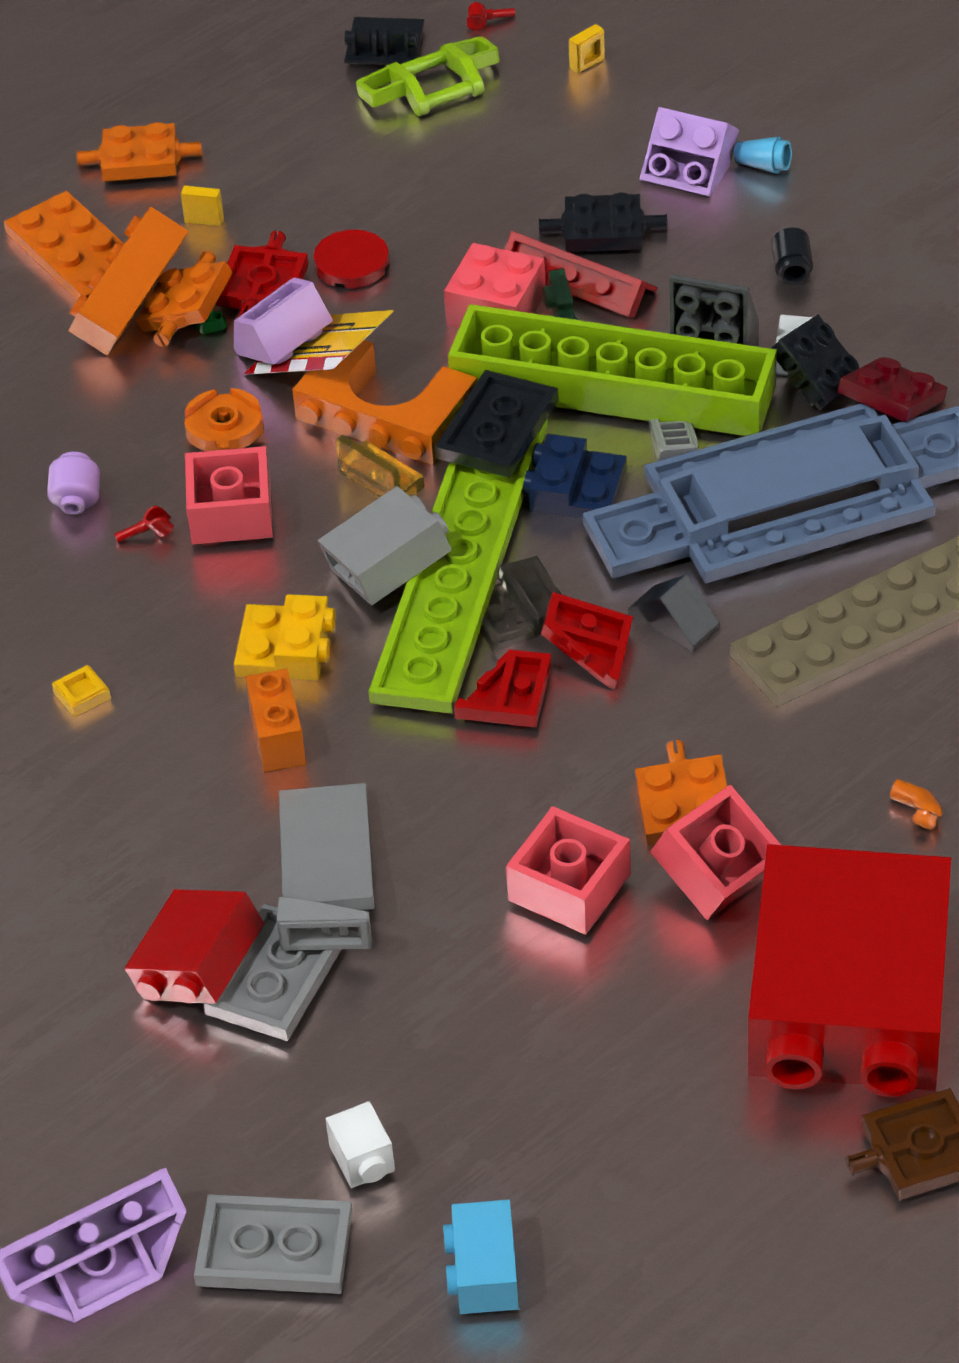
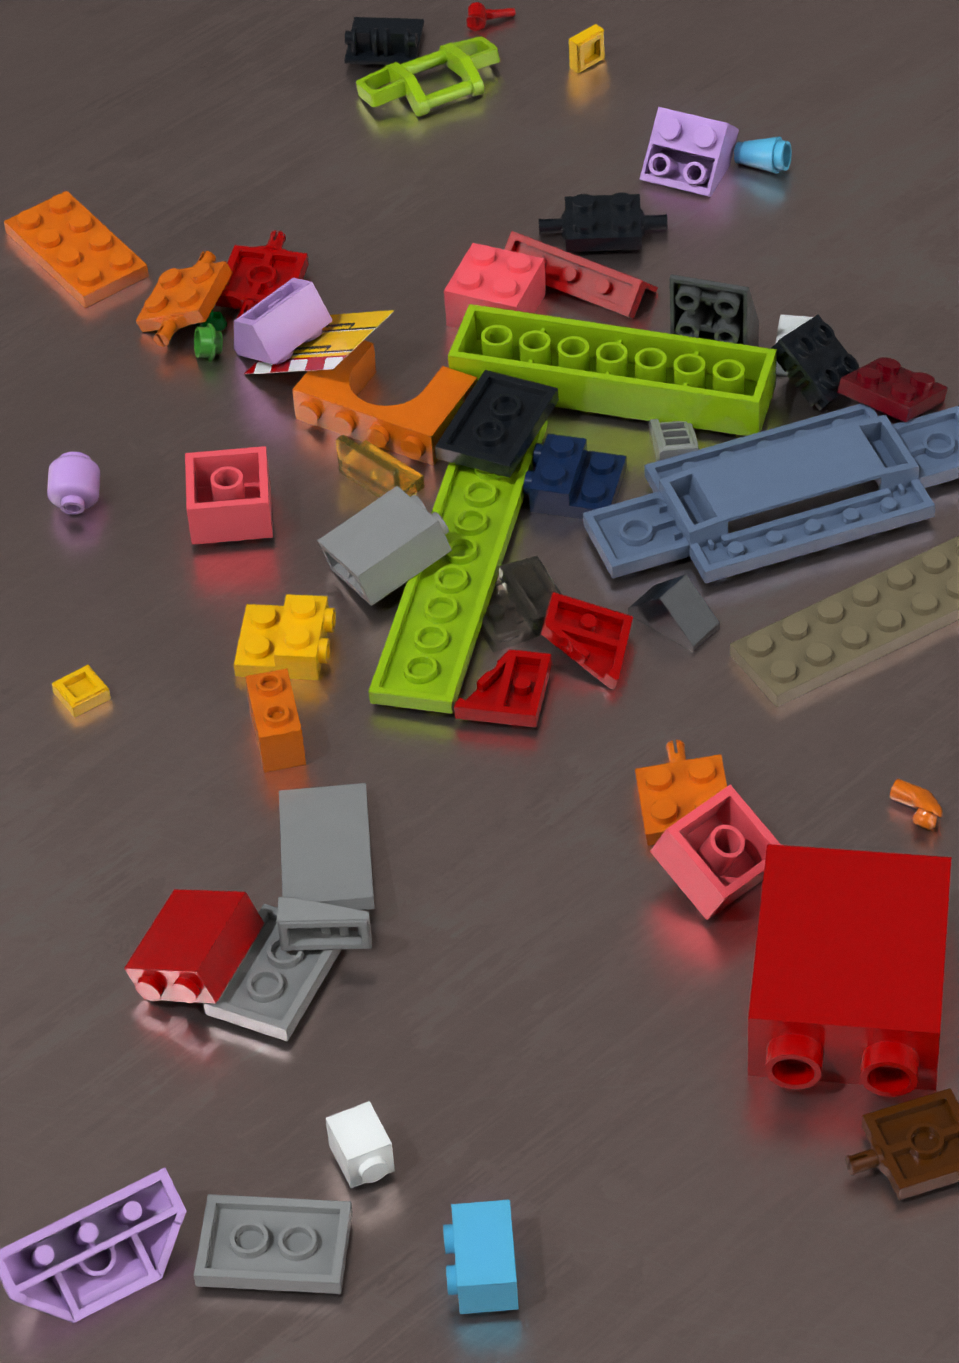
(127, 280): orange brick -> none
(139, 152): orange plate -> none
(154, 518): red hand -> none
(202, 205): yellow tile -> none
(207, 342): none -> bright green plate
(239, 407): orange plate -> none
(351, 258): red tile -> none
(558, 295): clear green plate -> none
(568, 870): coral brick -> none
(792, 255): black brick -> none

